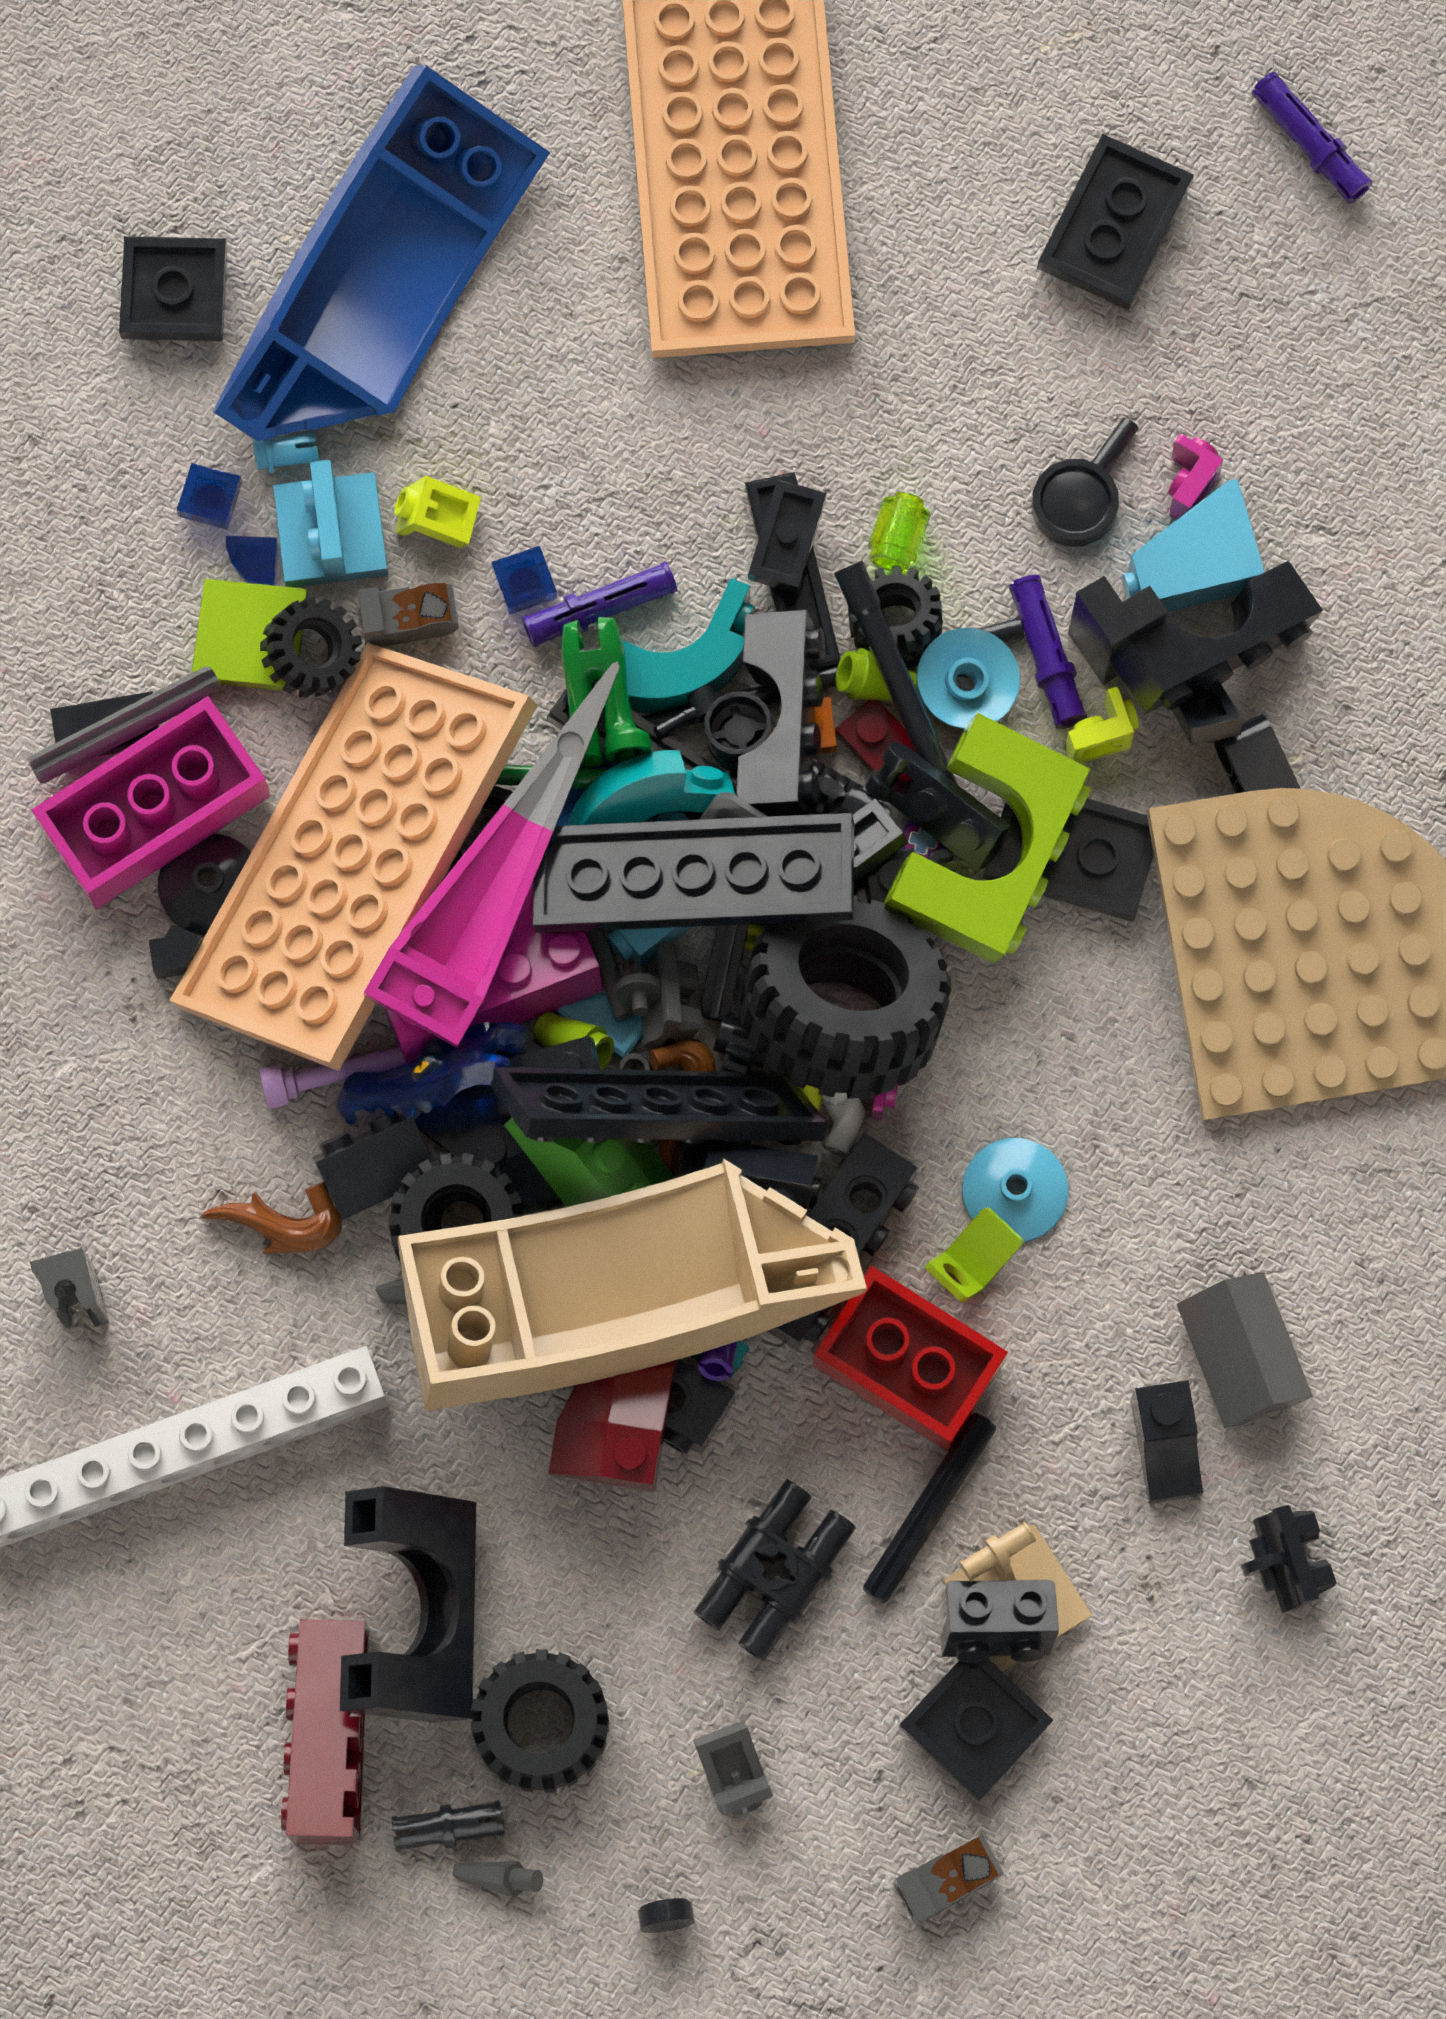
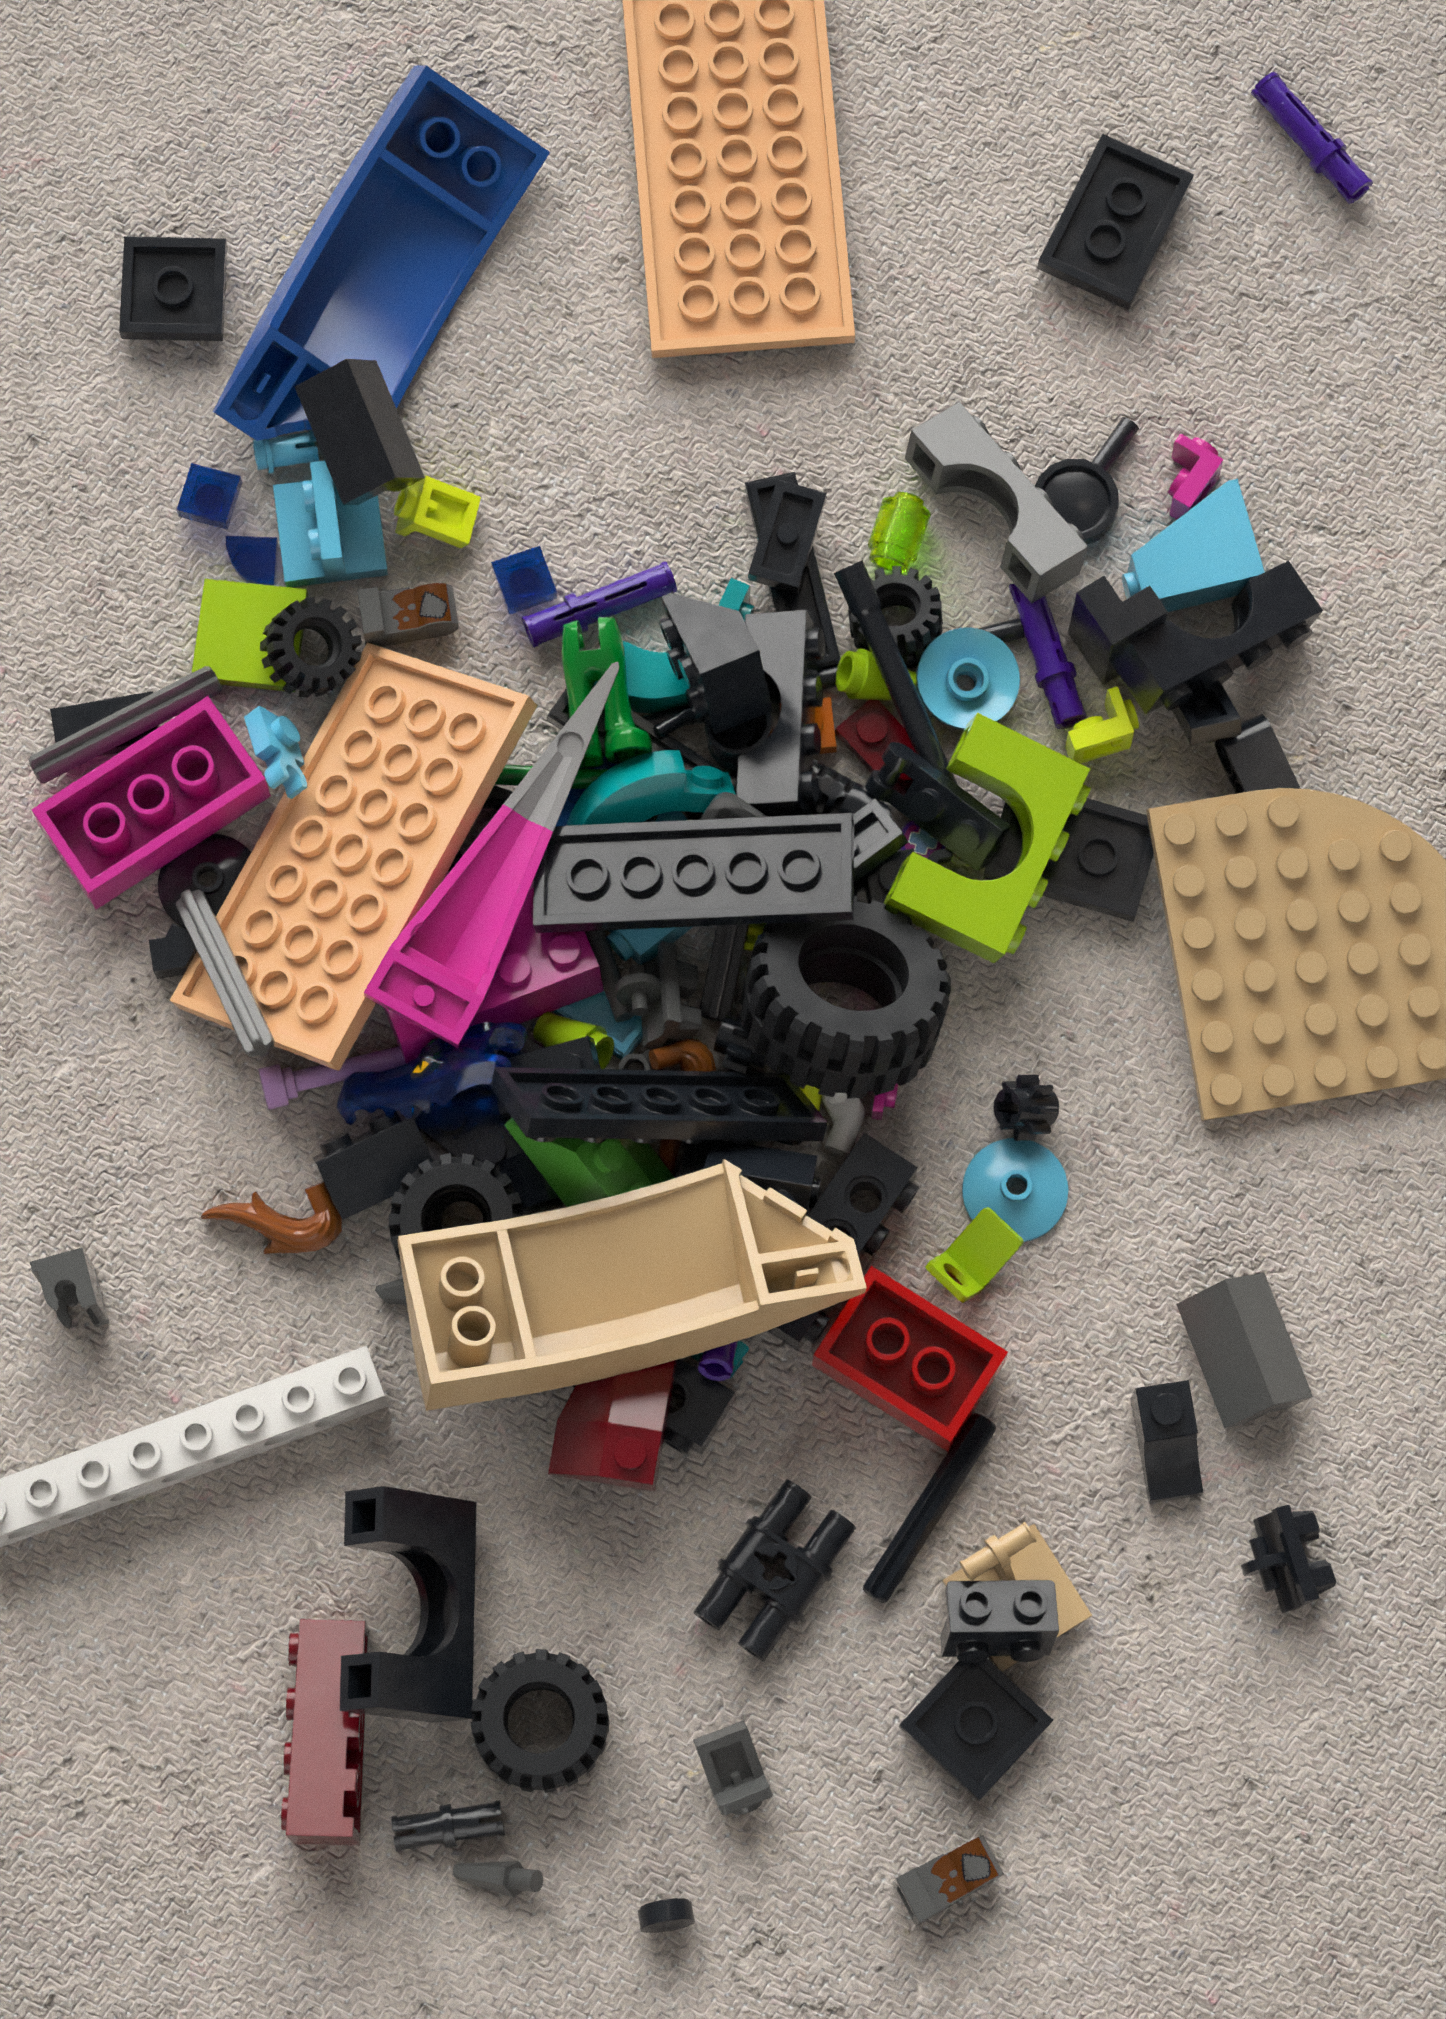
(225, 973): none -> axle
(276, 743): none -> medium azure plate
(359, 431): none -> black piece
(716, 659): none -> black slope
(960, 456): none -> arch
(1026, 1107): none -> black gear

